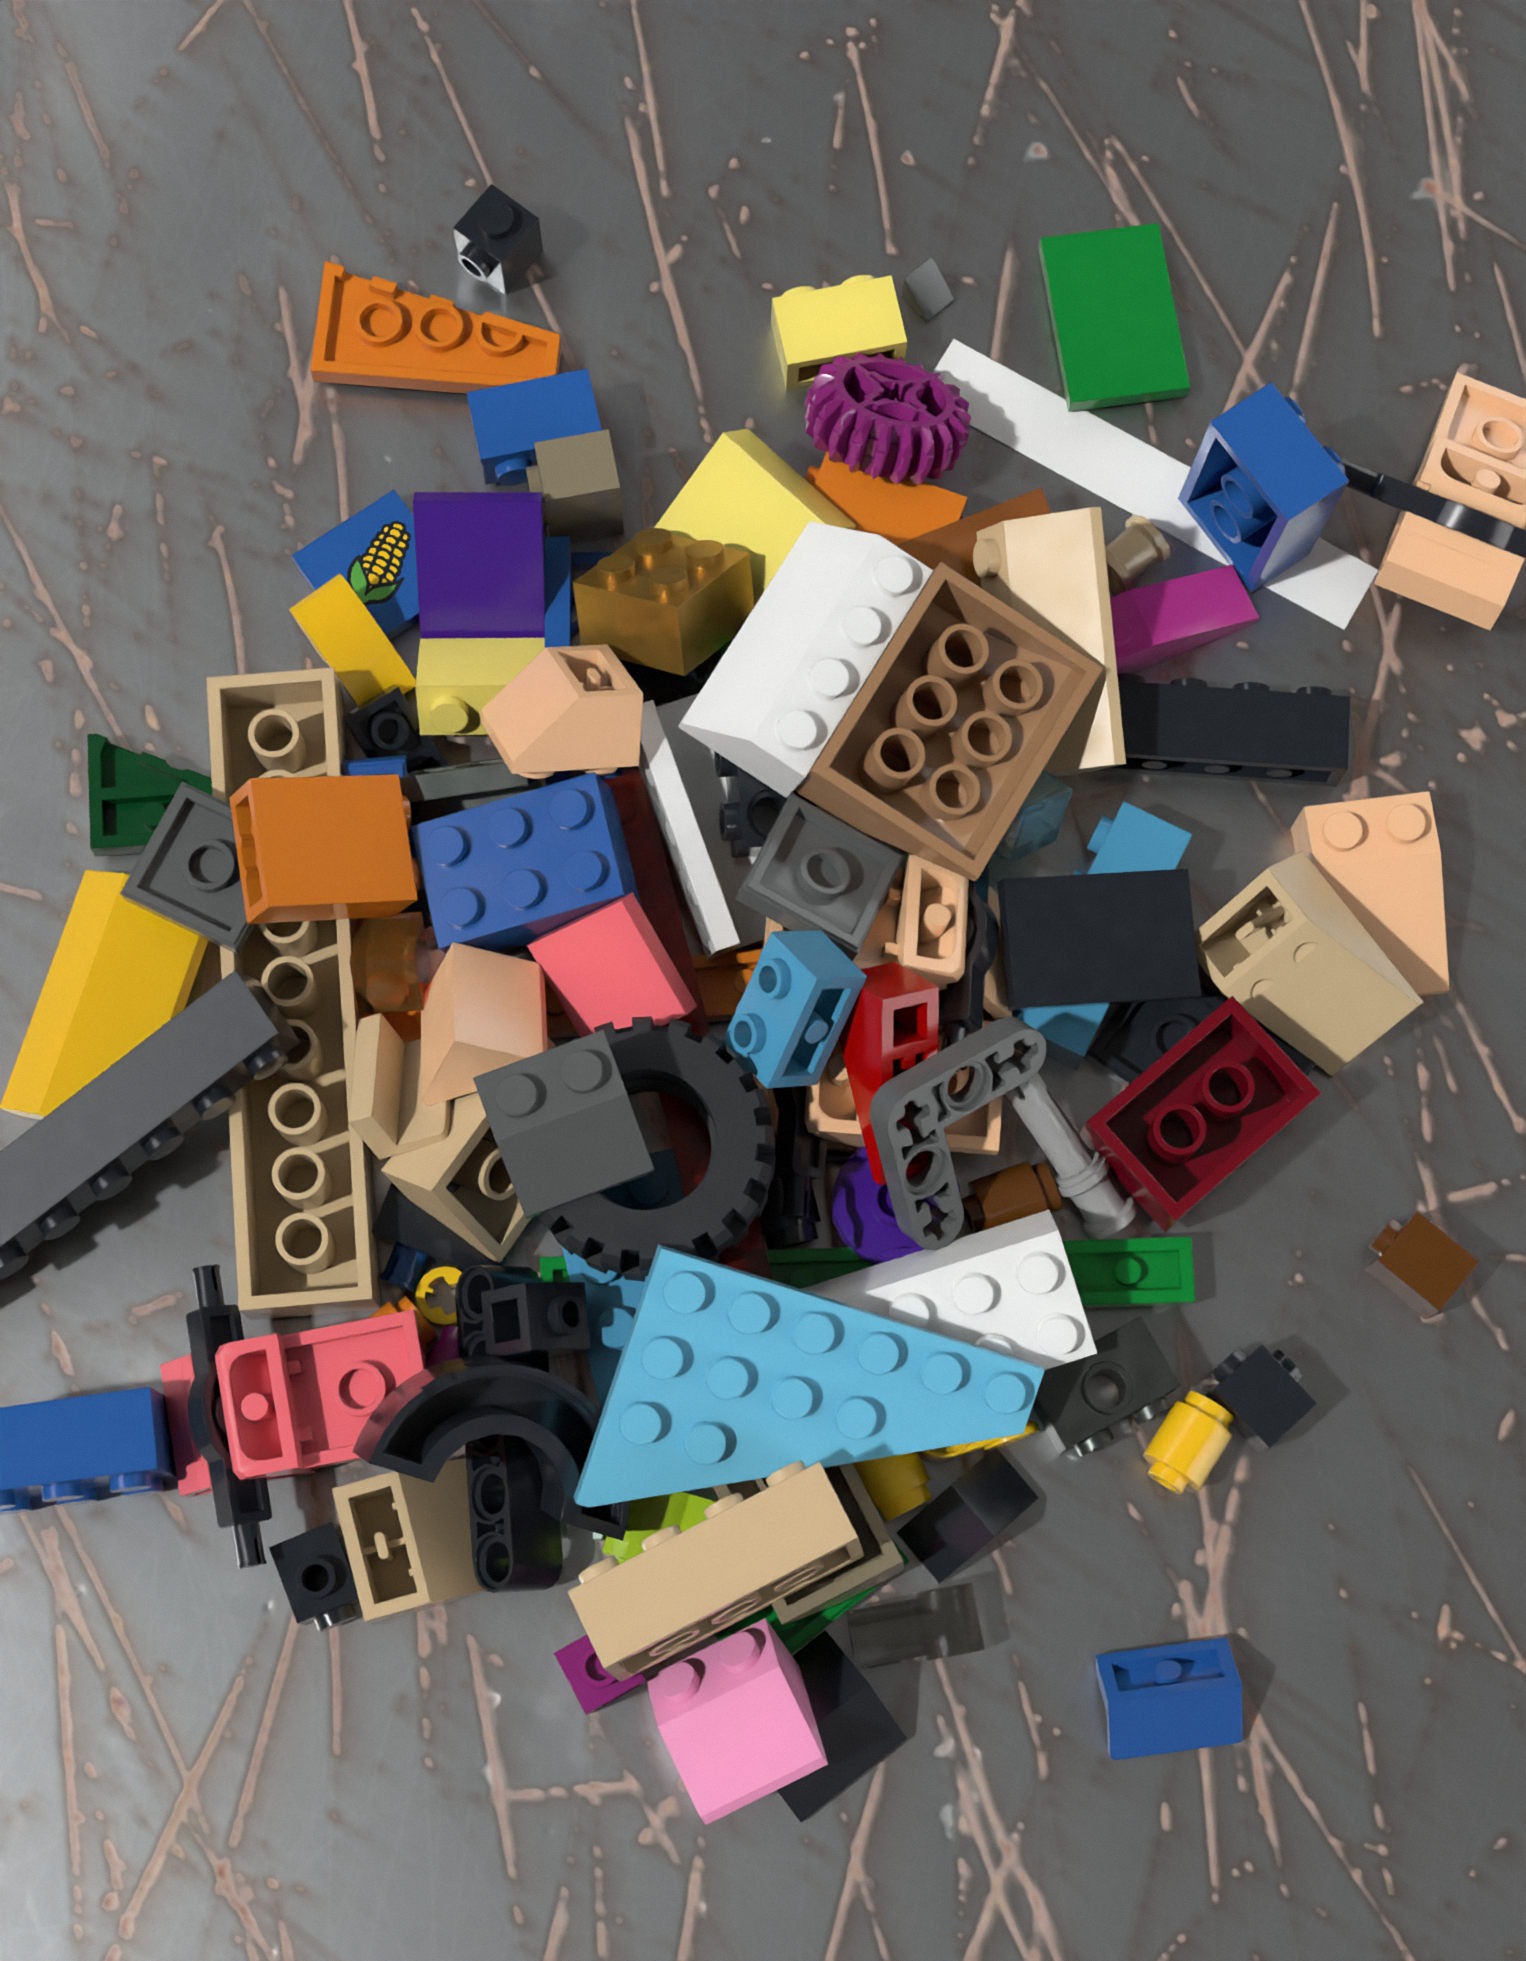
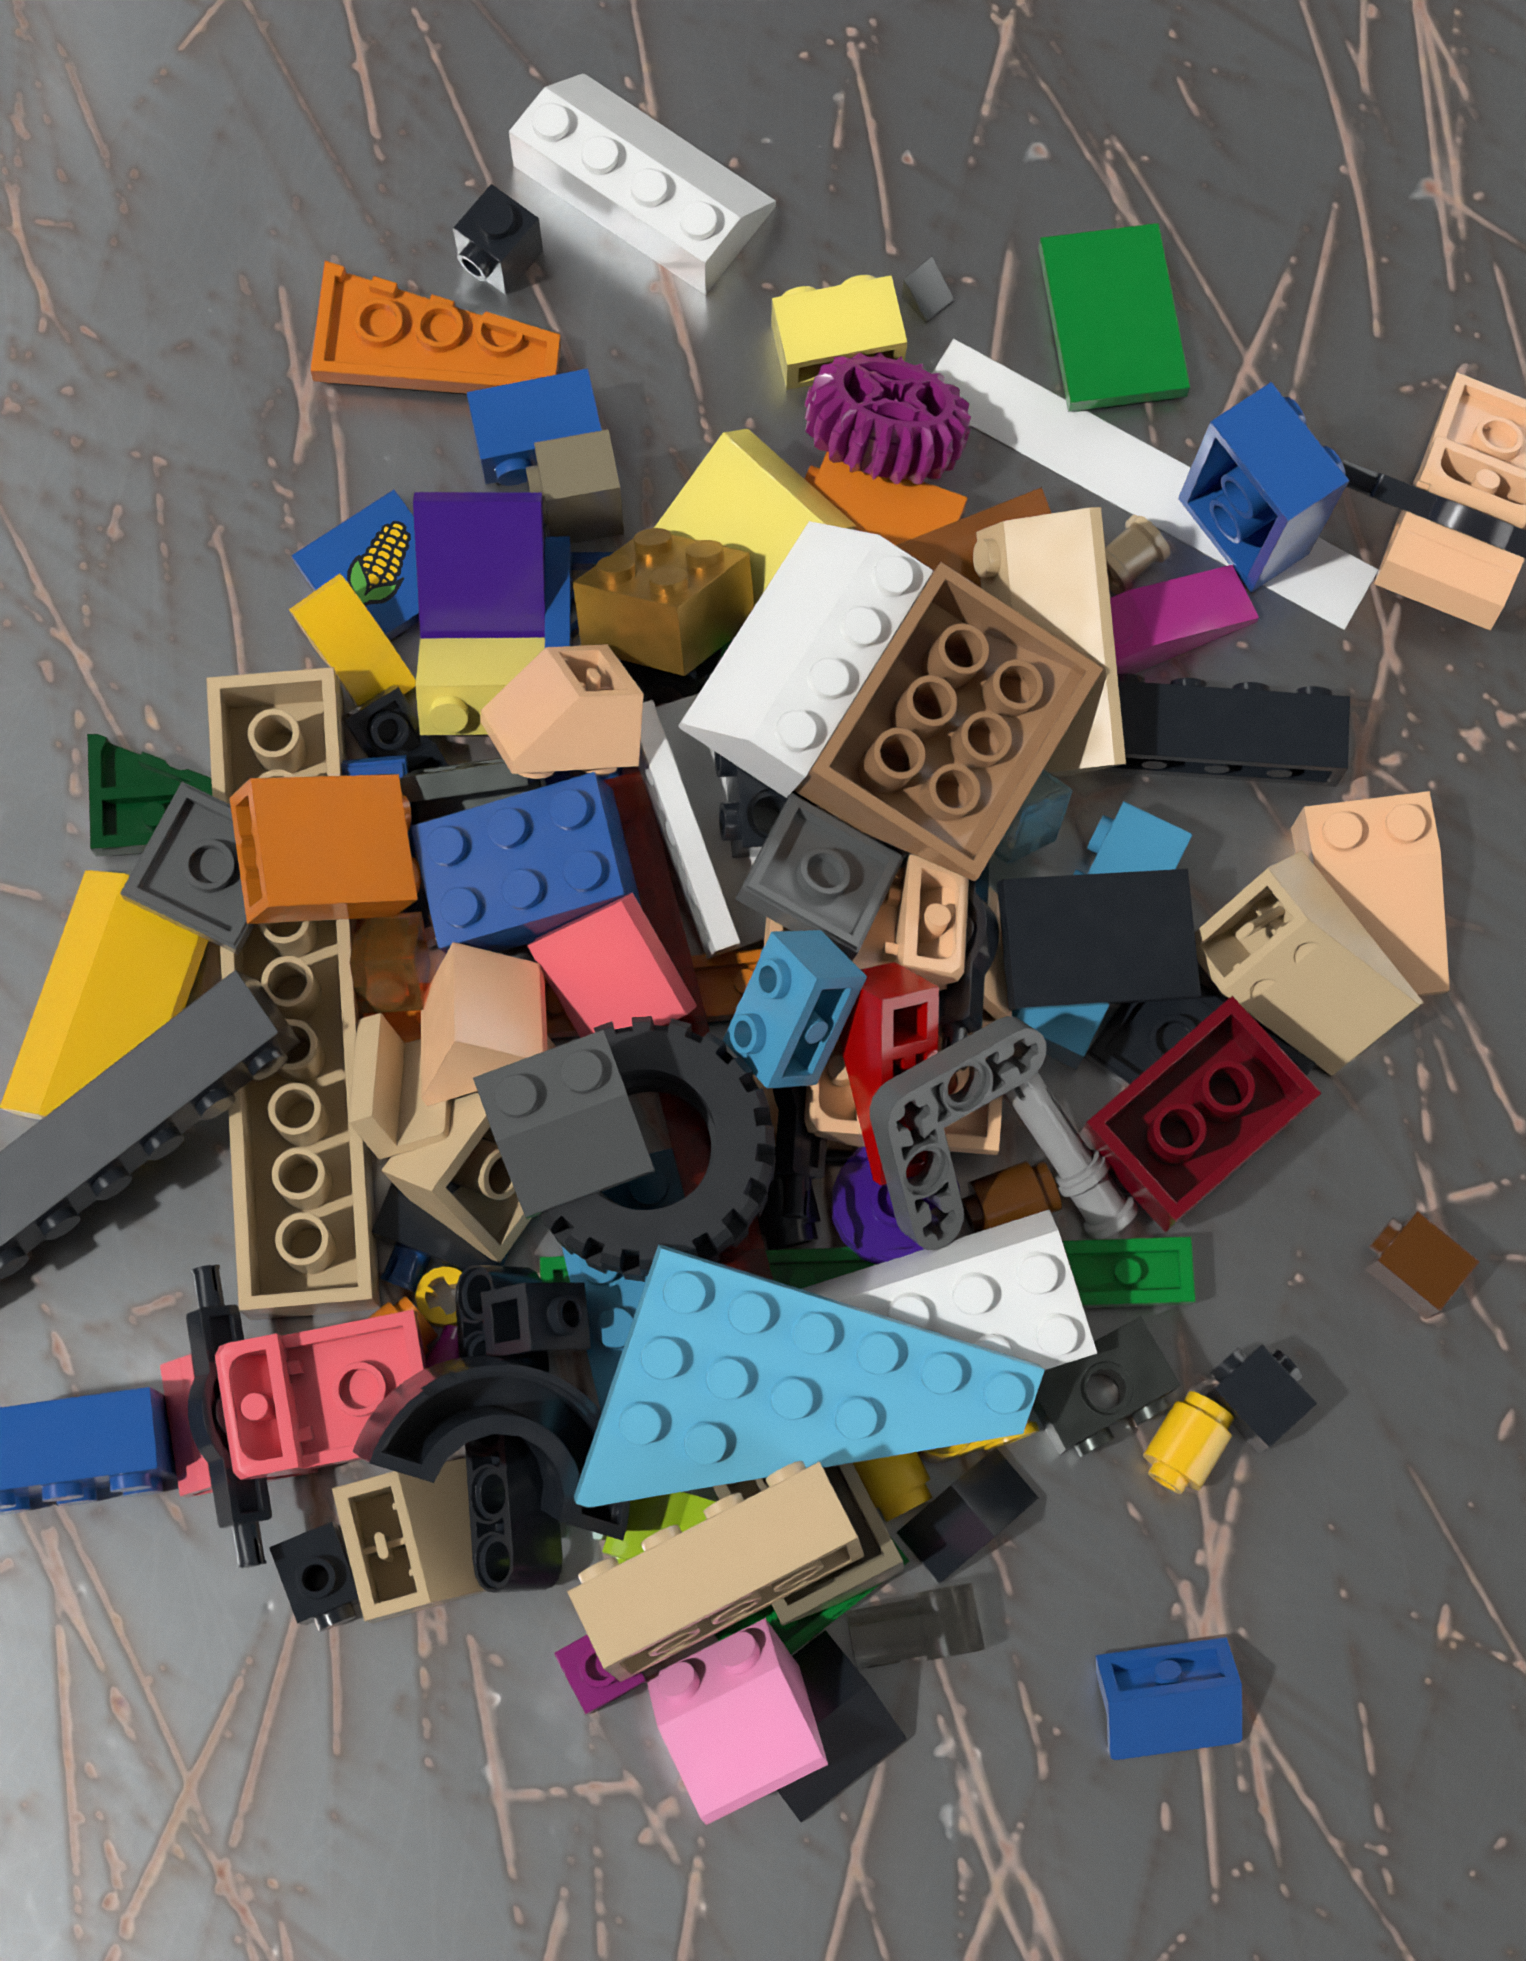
(638, 179): none -> white slope

